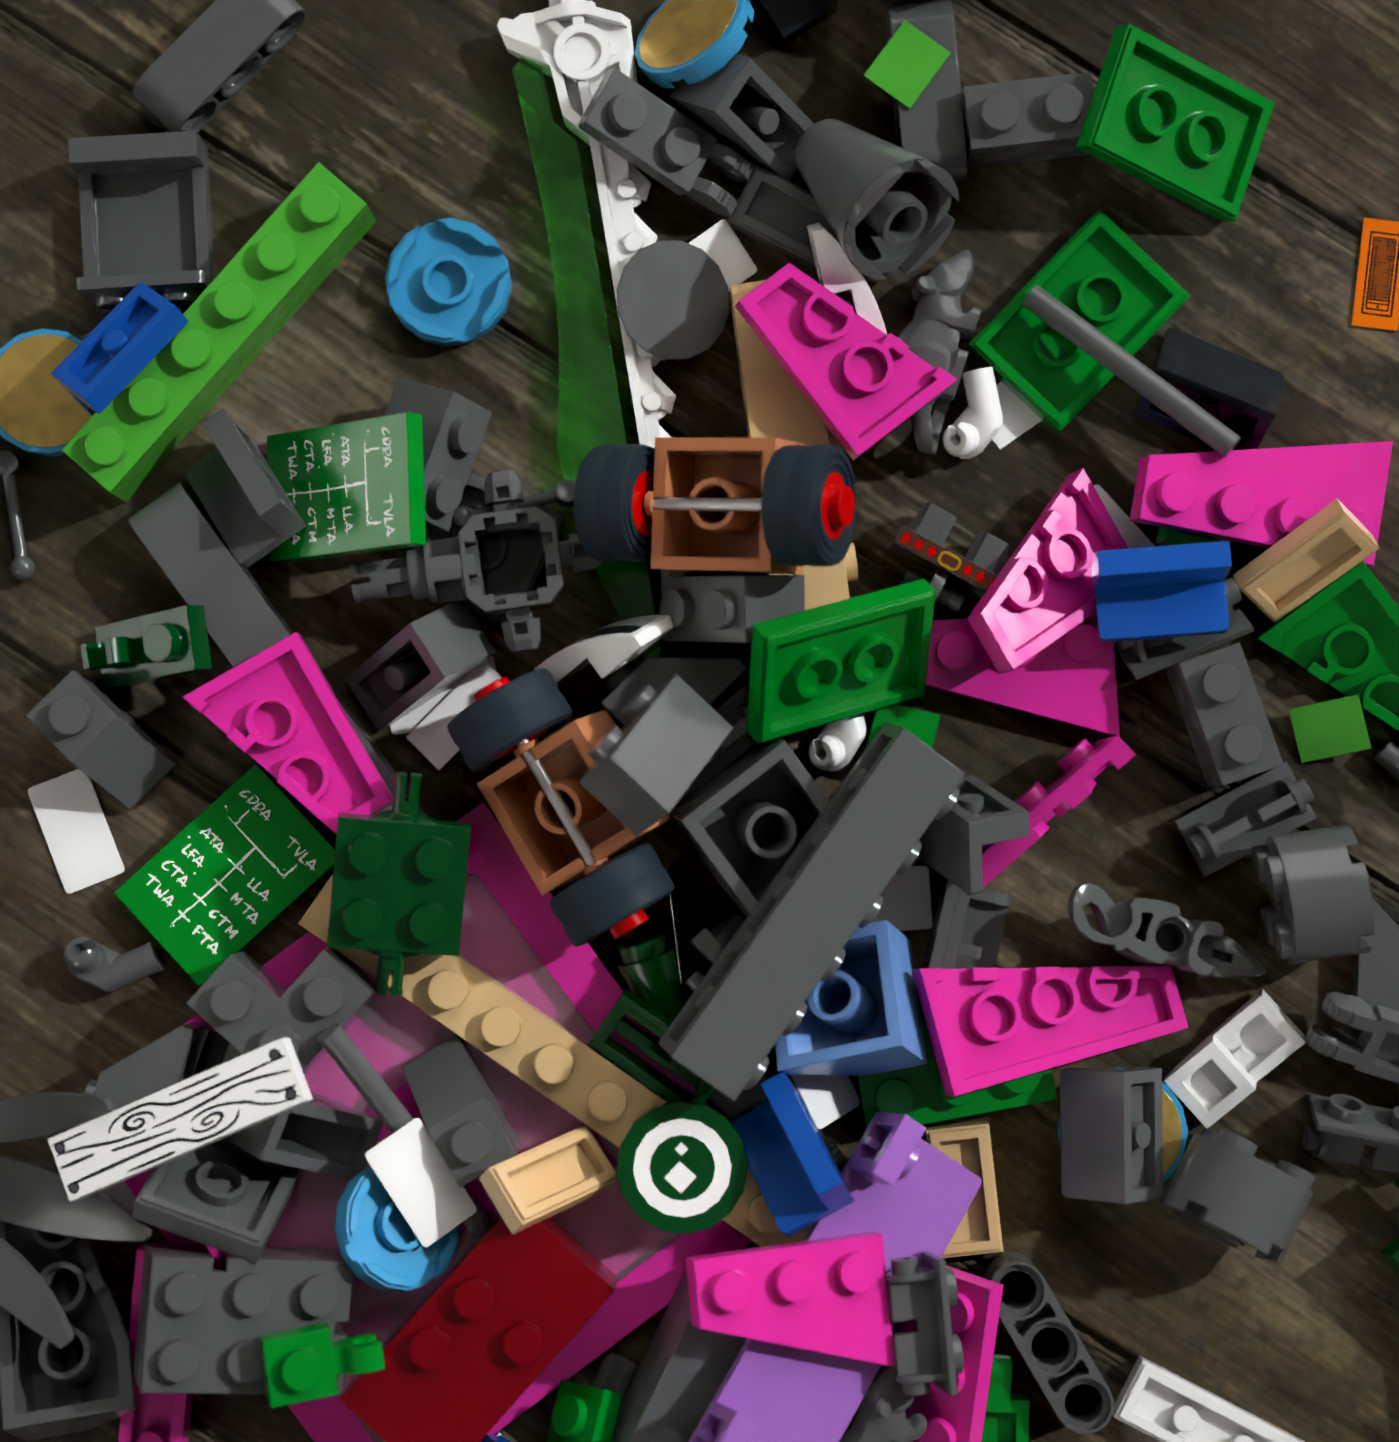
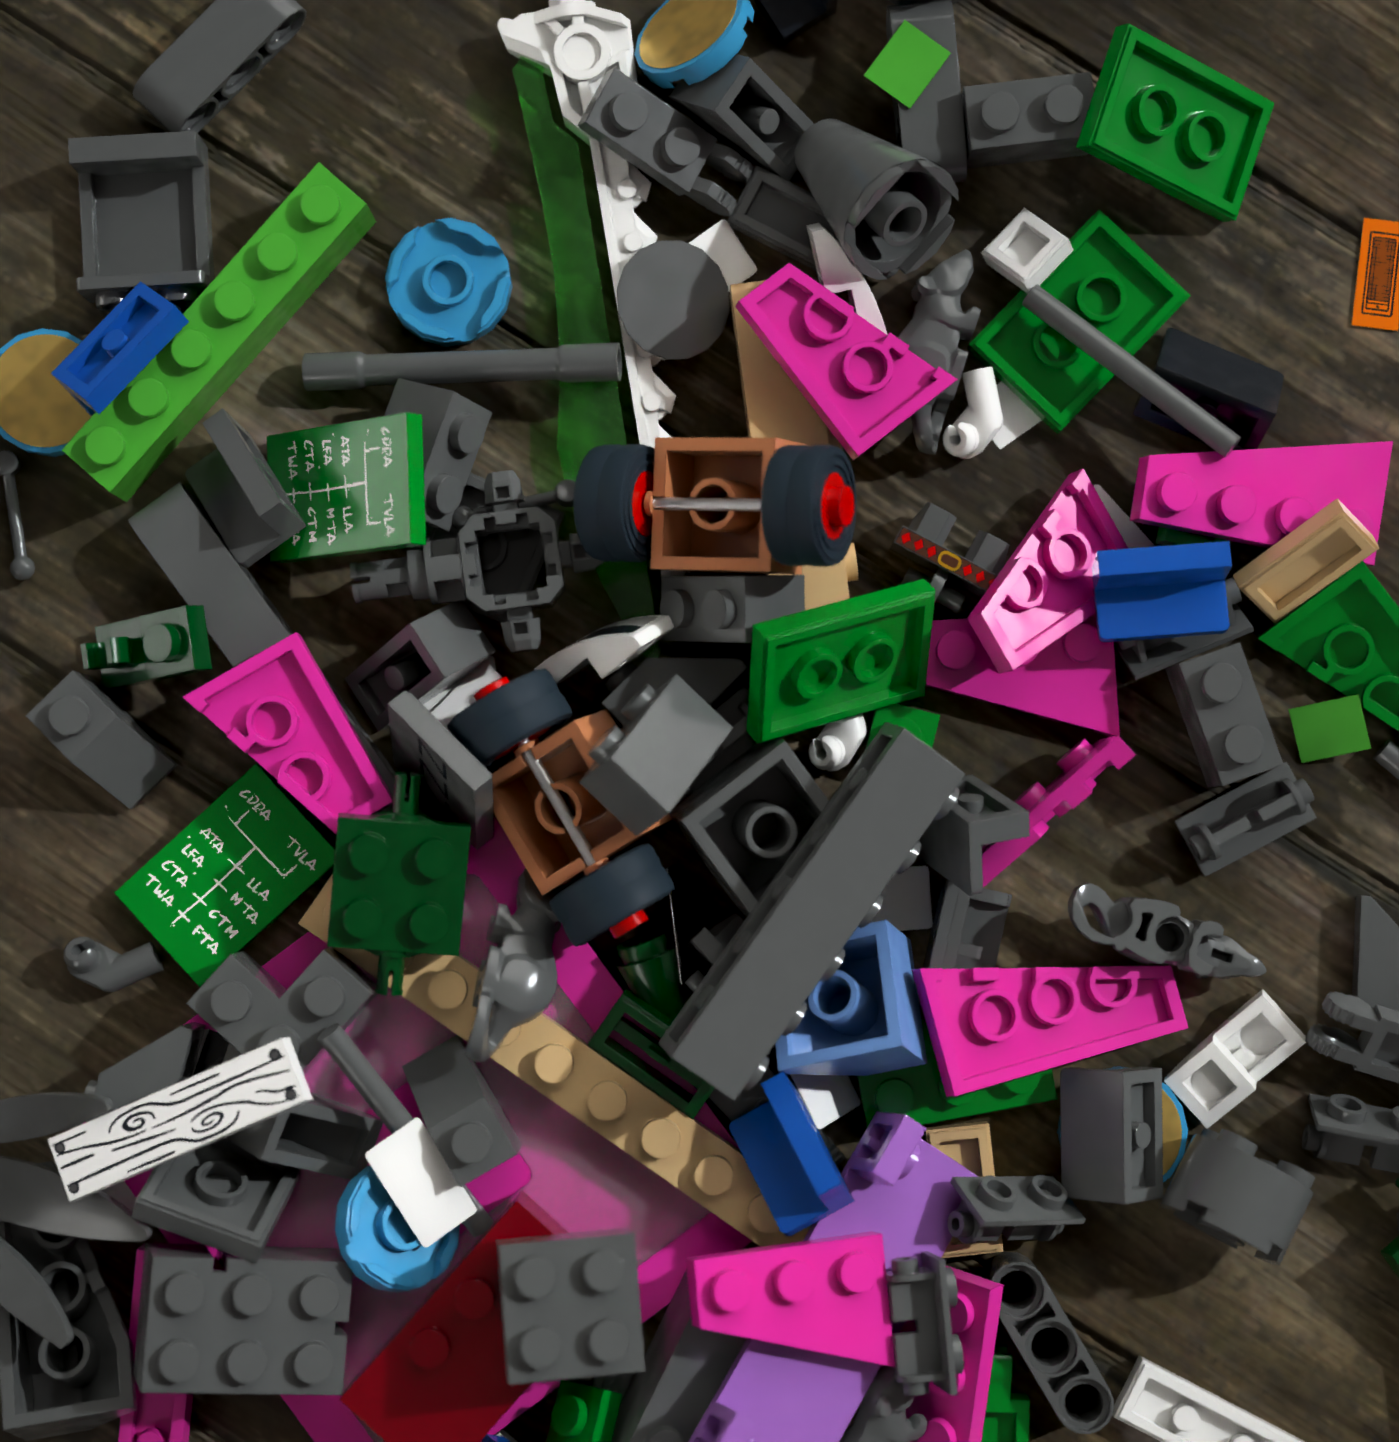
(76, 830): white sticker -> none
(305, 1362): green plate -> none
(451, 774): none -> dark grey tile
(518, 974): none -> dark grey animal
(548, 1179): tan tile -> none
(564, 363): none -> dark grey piece
(570, 1305): none -> dark grey brick
(682, 1166): dark green tile -> none
(1013, 1206): none -> dark grey hinge
(1027, 250): none -> white tile
(1314, 895): dark grey brick -> none

